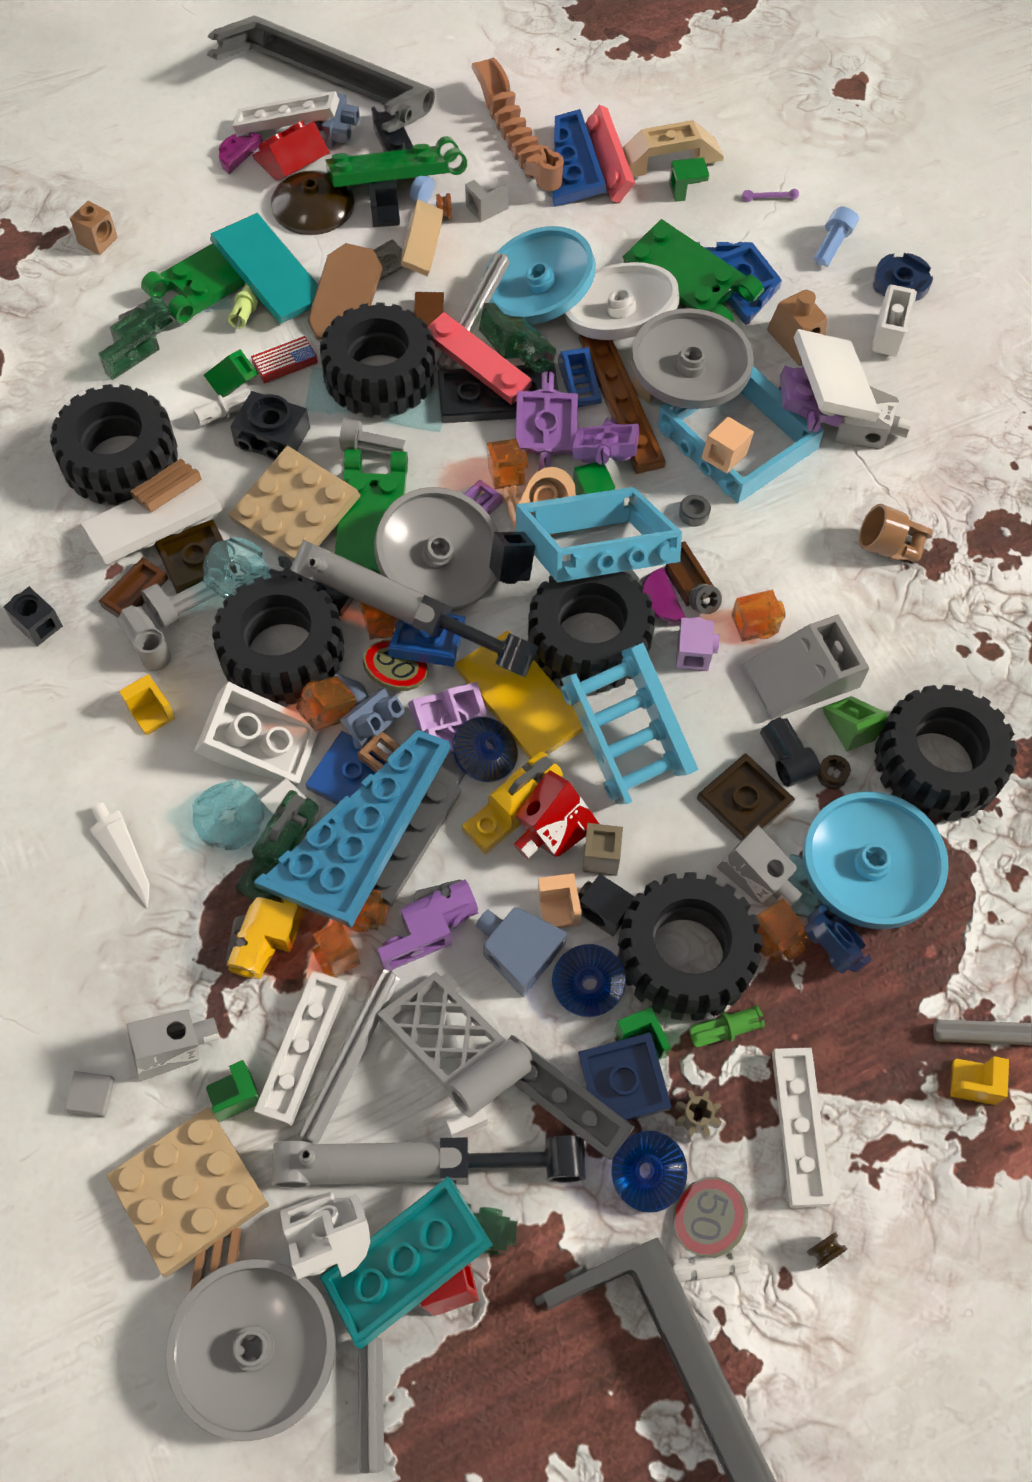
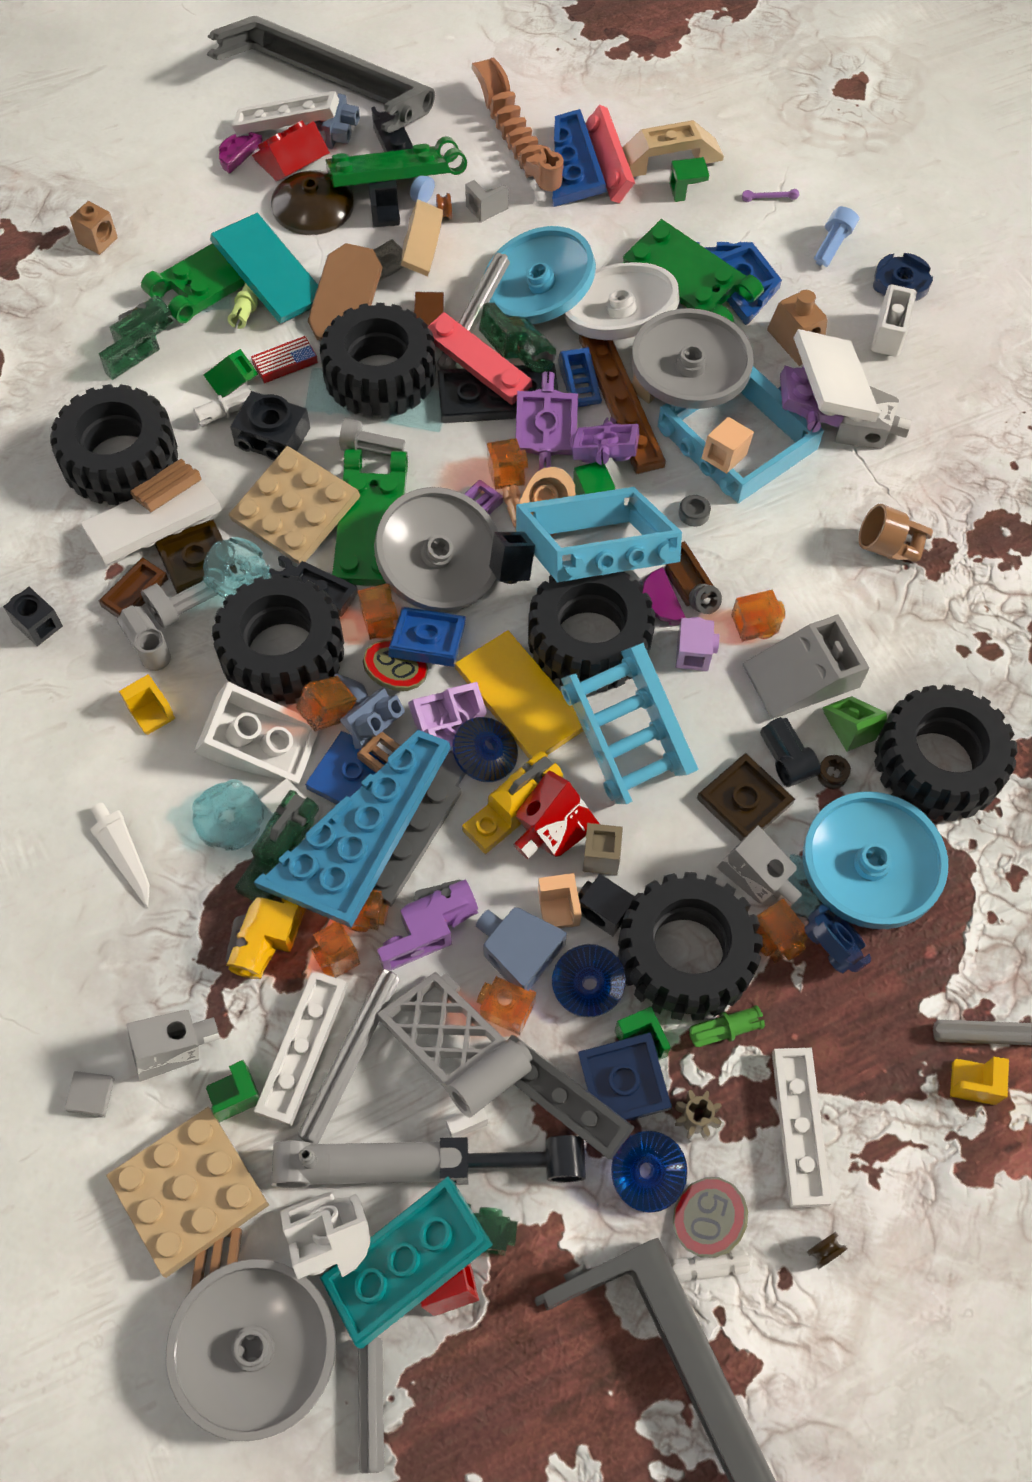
(405, 604): light grey piece -> none
(510, 1016): none -> clear orange brick

